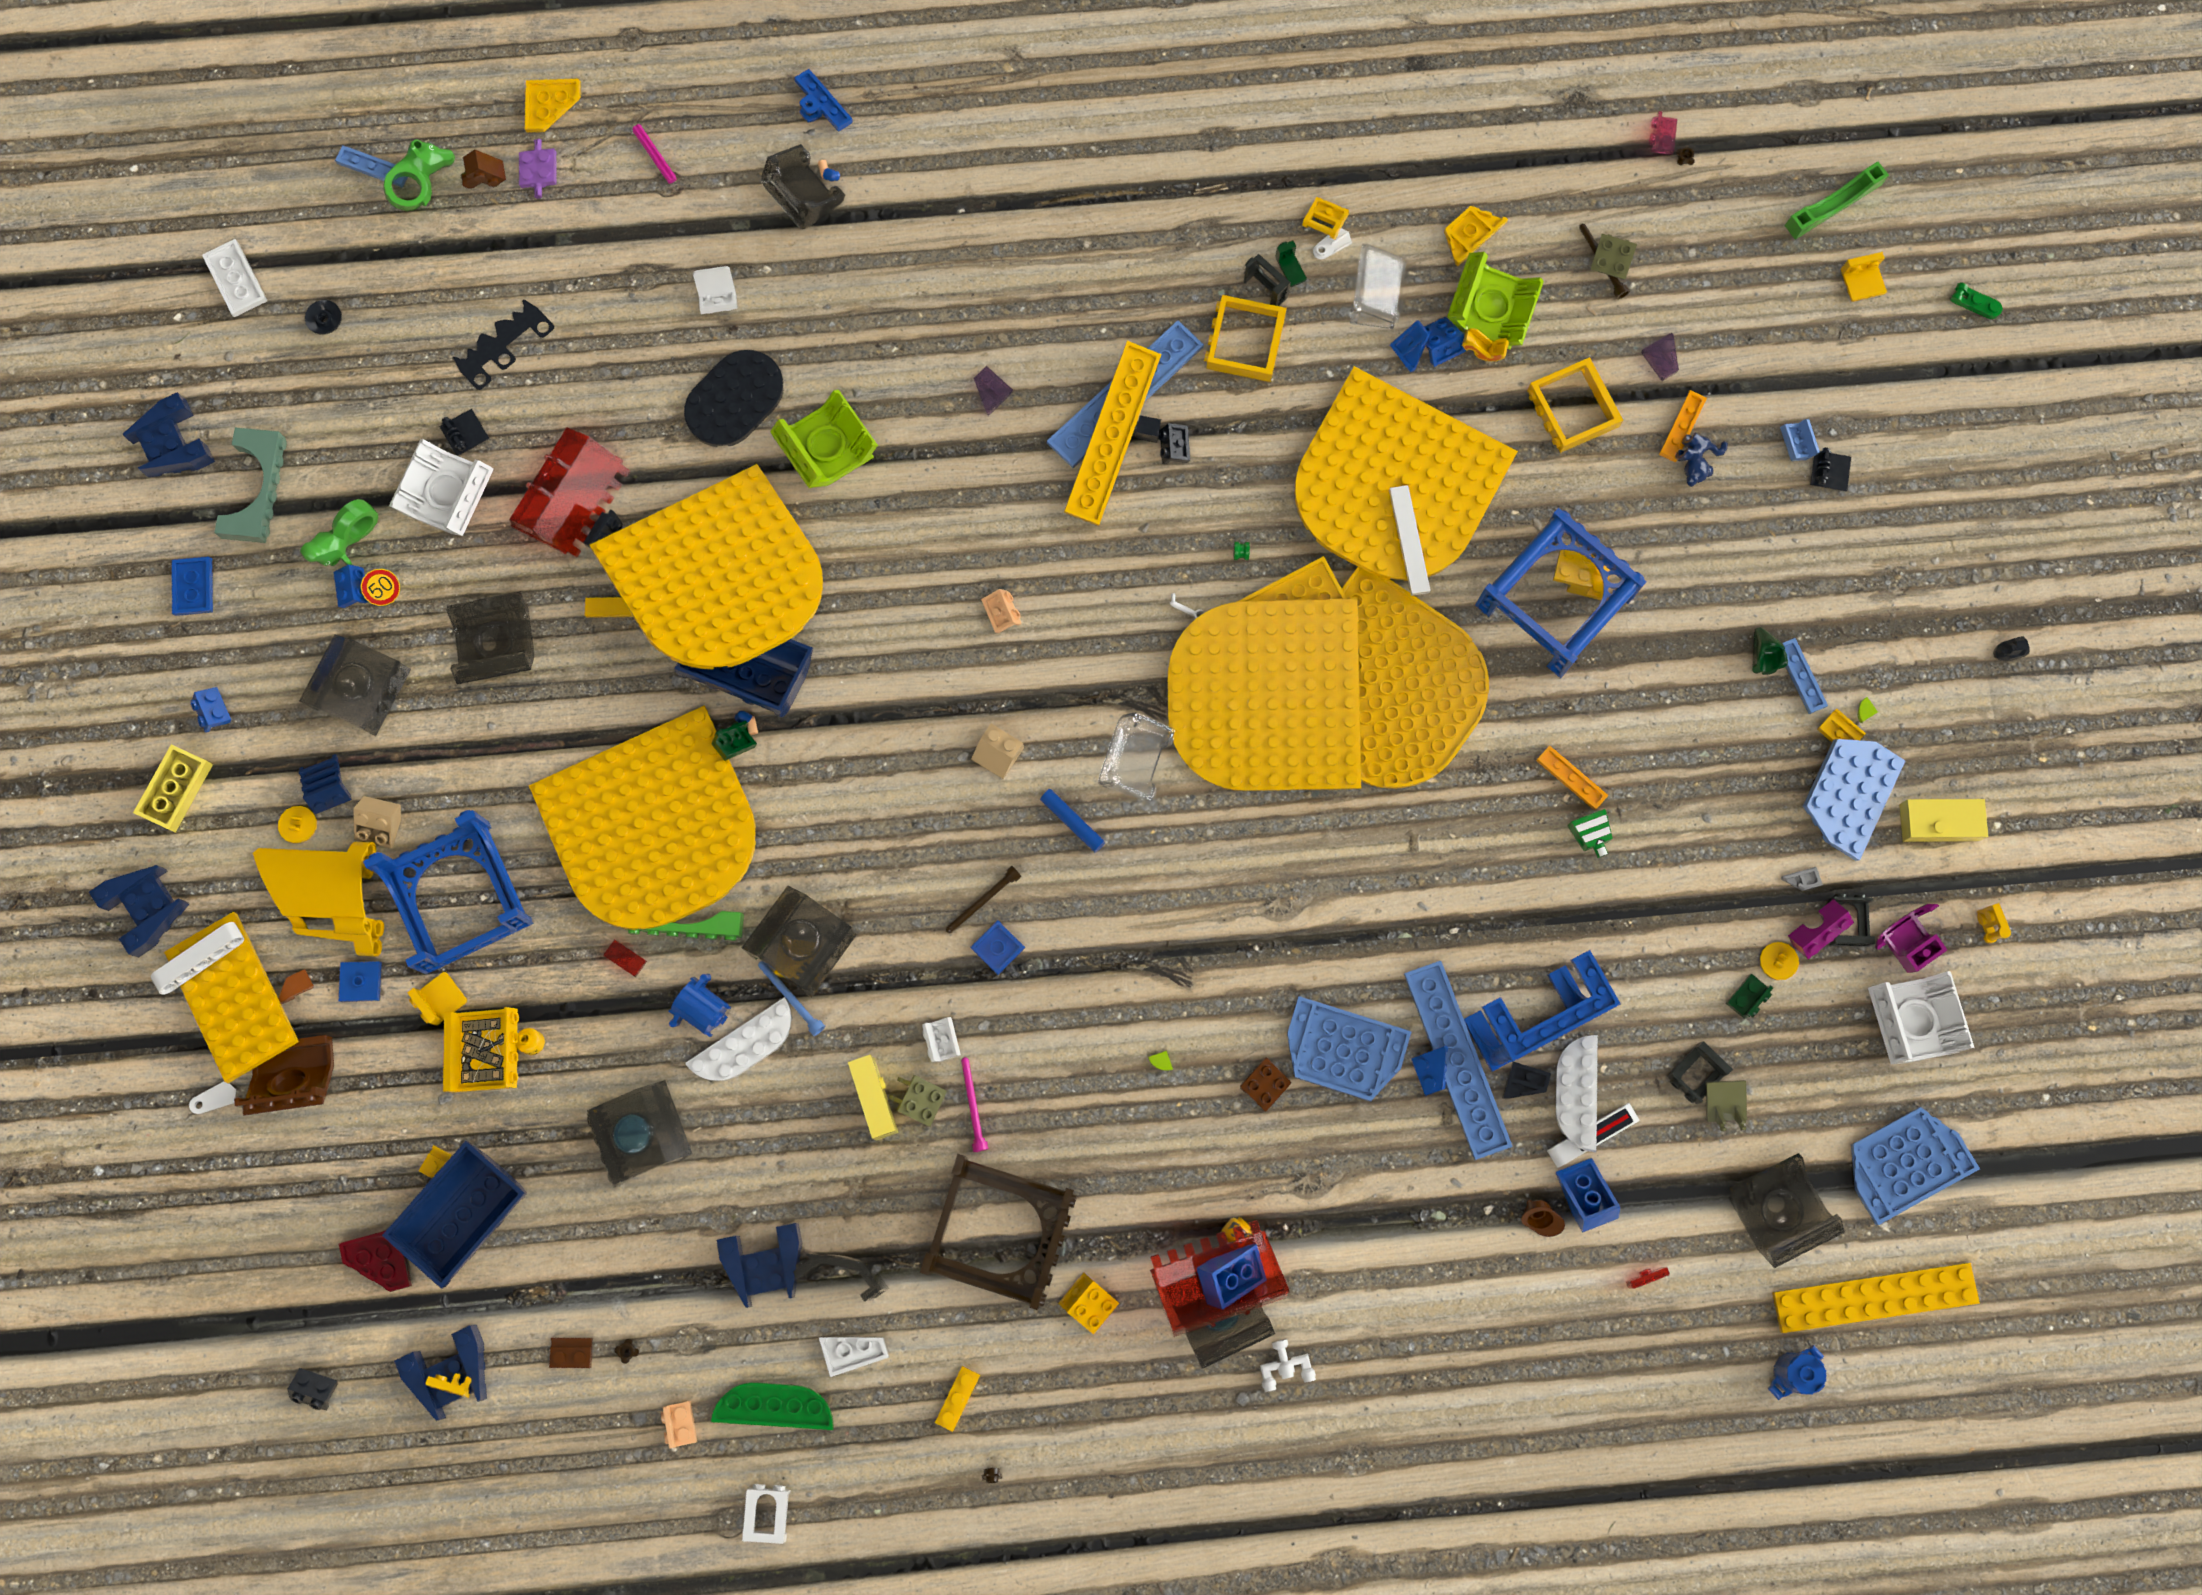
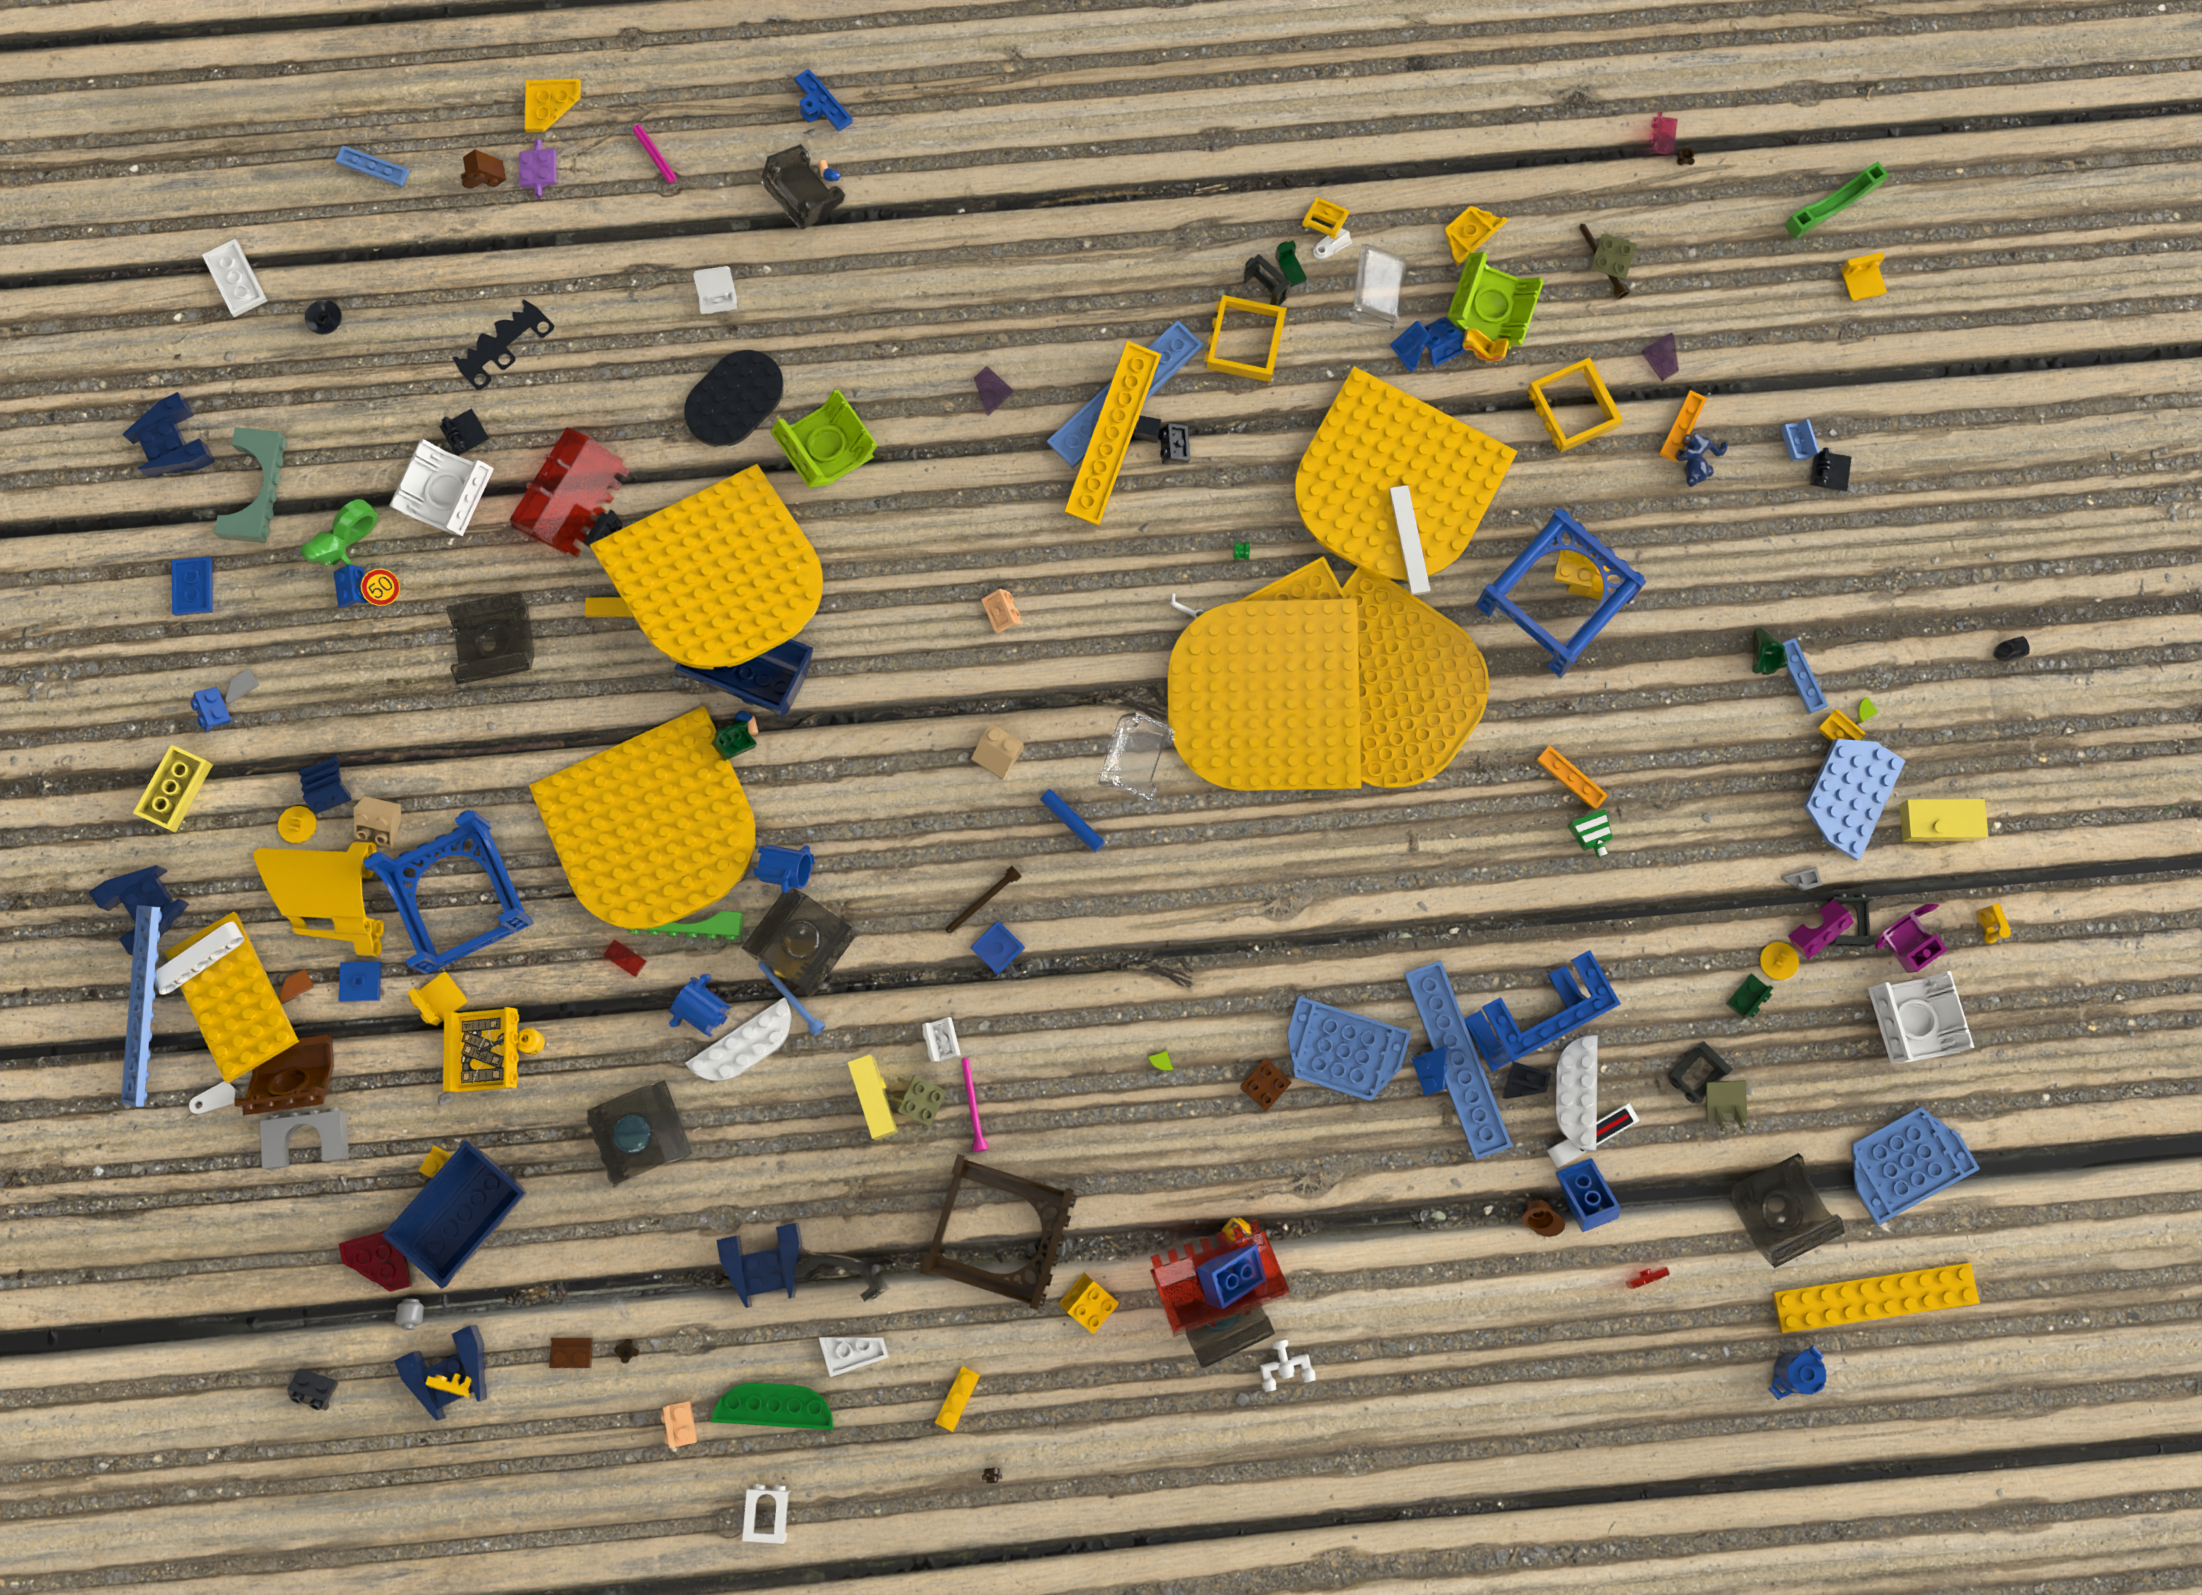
(140, 1005): none -> medium blue plate
(241, 685): none -> light grey tile
(277, 1133): none -> light grey arch
(355, 684): clear smoke panel -> none
(409, 1314): none -> light grey head
(419, 163): bright green animal -> none
(785, 866): none -> blue container
(1976, 302): green plate -> none

